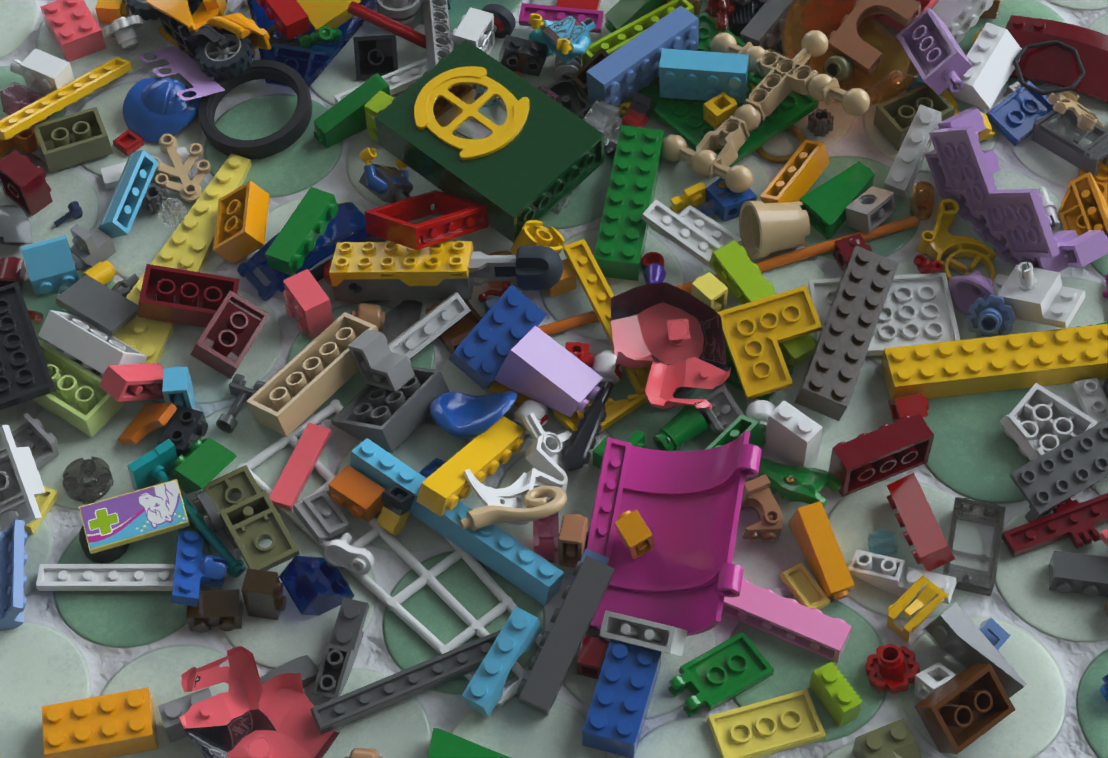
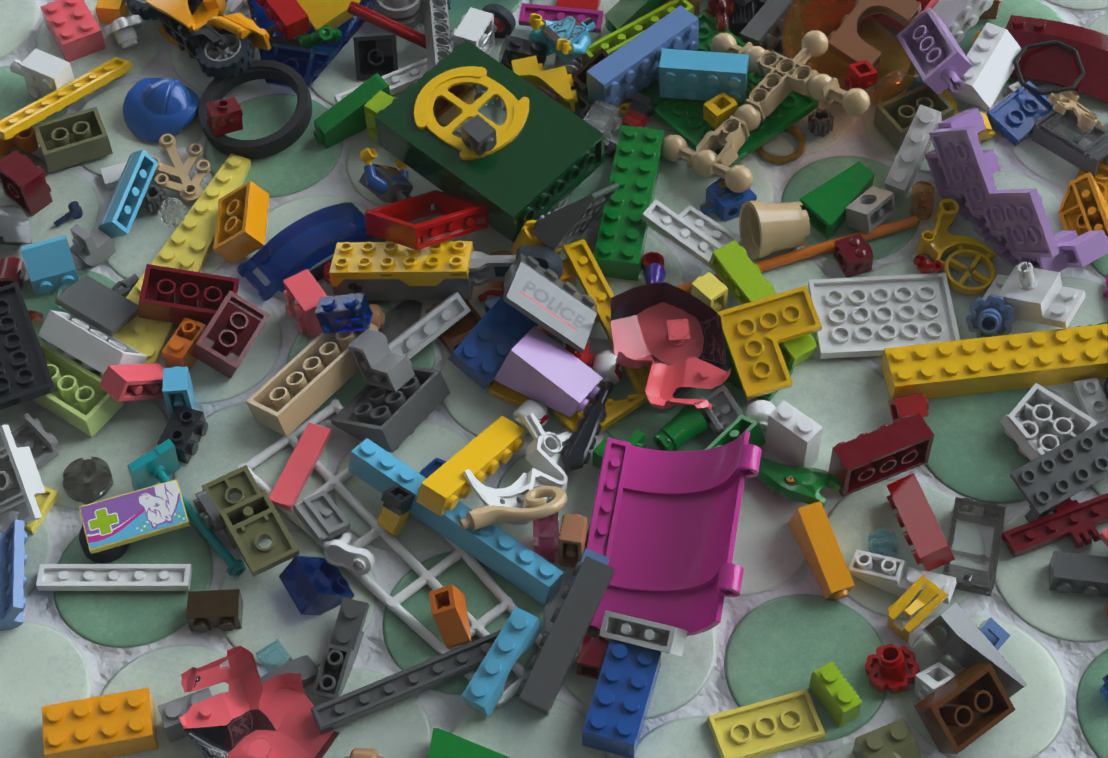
(17, 97): clear pink brick -> none
(101, 272): yellow brick -> none
(128, 142): red tile -> none
(148, 419): orange tile -> none
(181, 344): none -> orange slope
(188, 68): lavender piece -> none
(194, 569): blue plate -> none
(200, 464): green slope -> none
(224, 116): none -> dark red head
(237, 387): dark grey bar -> none
(263, 594): dark brown brick -> none
(273, 655): none -> clear light blue tile
(302, 231): green brick -> none
(344, 313): none -> clear blue brick
(356, 493): orange brick -> none
(450, 615): none -> orange slope
(469, 414): blue piece -> none
(478, 135): none -> dark grey brick
(550, 301): none -> slope
(554, 79): none -> yellow arch
(572, 220): none -> dark grey slope
(634, 534): light orange brick -> none
(691, 196): yellow plate -> none
(721, 674): green tile -> none
(759, 498): medium nougat tile -> none
(788, 620): bright pink brick -> none
(797, 174): light orange brick -> none
(804, 587): light yellow tile -> none
(839, 67): olive head -> none
(846, 333): brick -> none
(860, 75): none -> red brick
(968, 288): lavender helmet -> none
(1049, 208): white pin -> none

